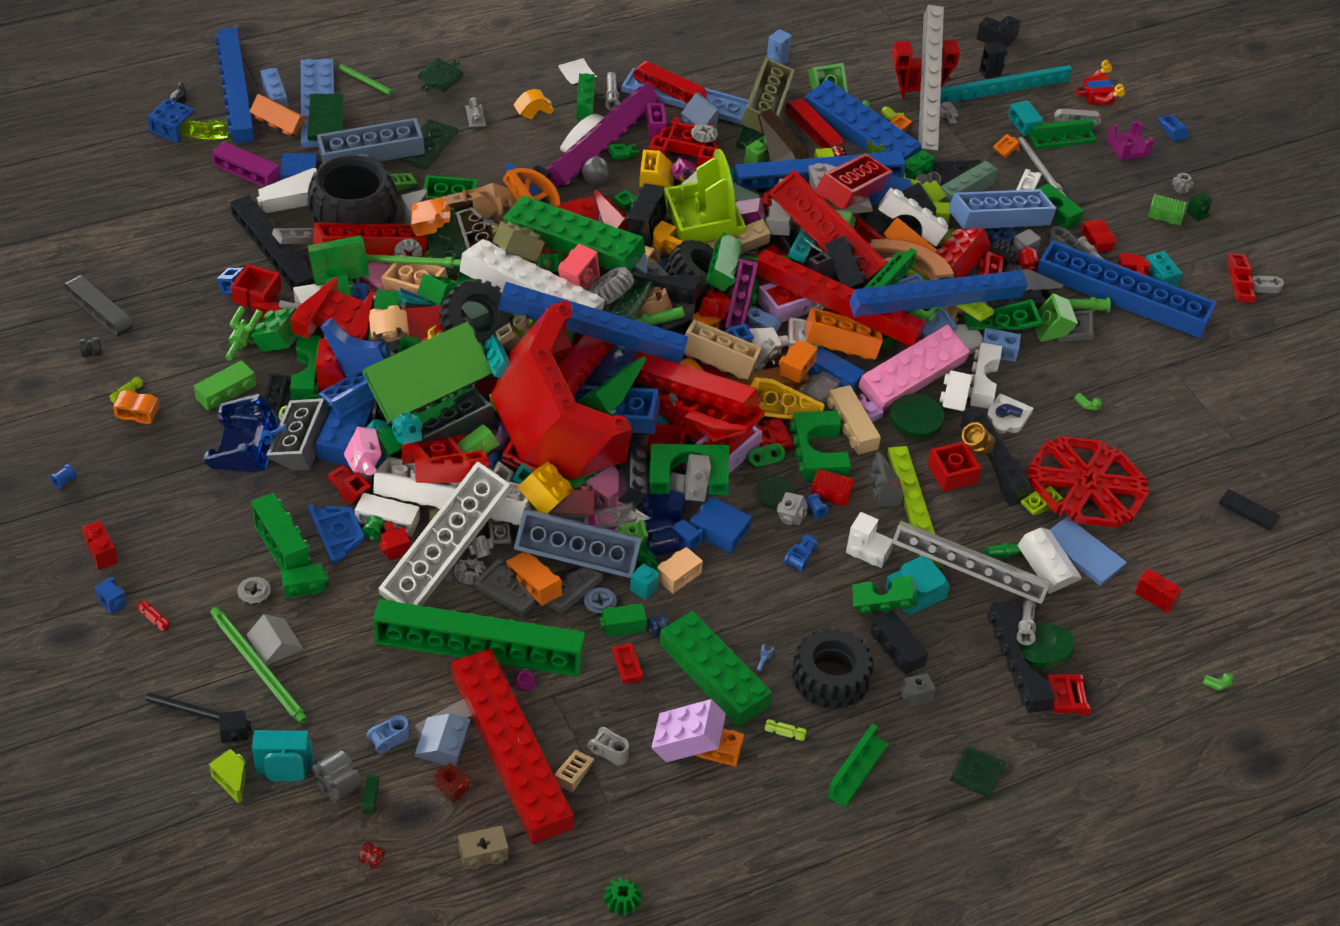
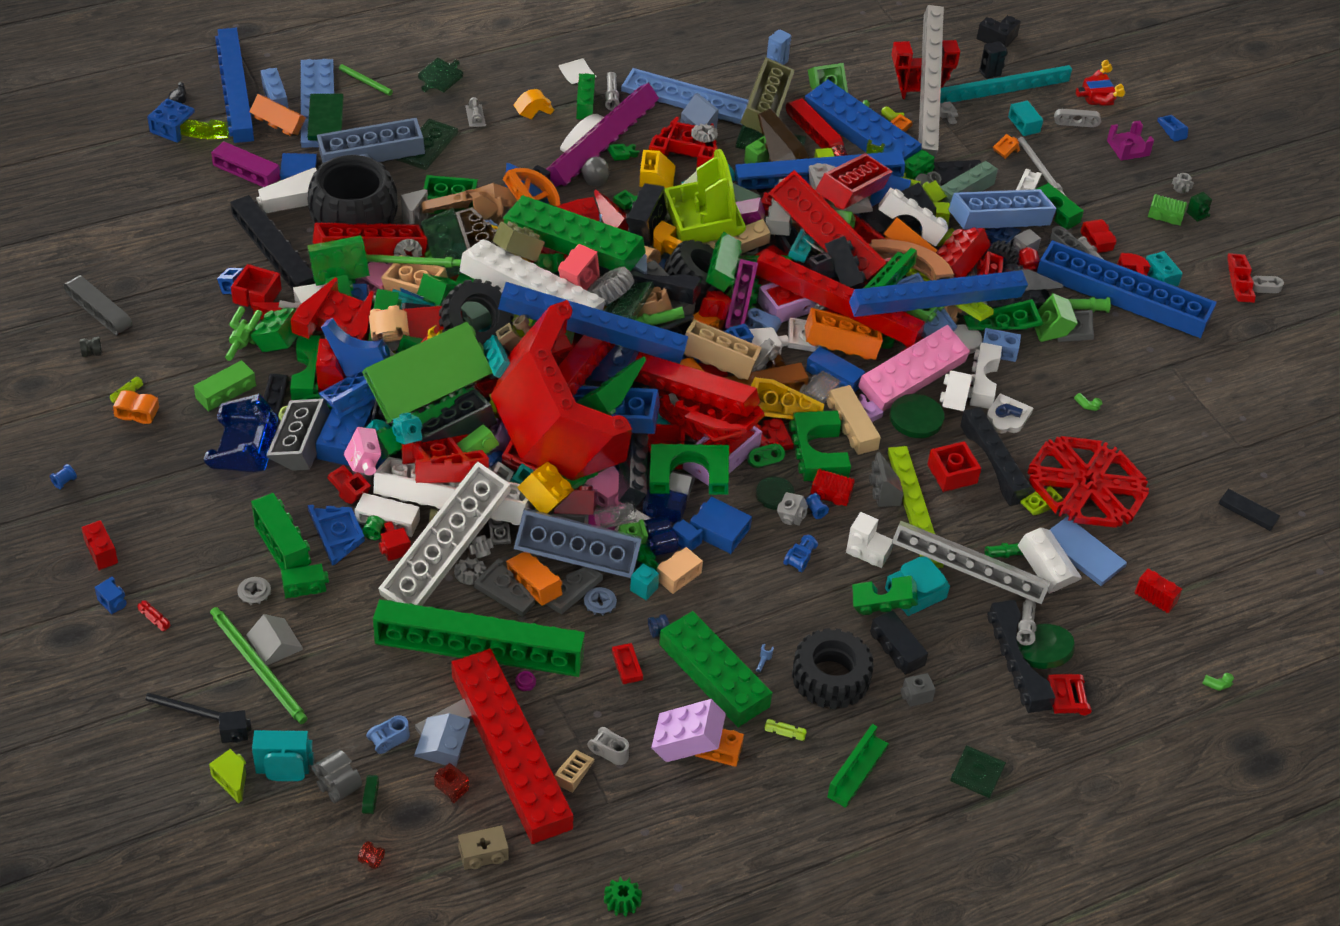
(271, 434): blue hand -> none
(294, 235): light grey tile -> none
(401, 181): bright green slope -> none
(429, 216): orange piece -> none
(623, 620): green brick -> none
(655, 118): magenta brick -> none
(668, 82): red beam -> none
(683, 169): magenta brick -> none
(696, 477): light grey brick -> none
(798, 361): orange brick -> none
(978, 438): pearl gold wheel -> none
(1062, 131): green fence -> none

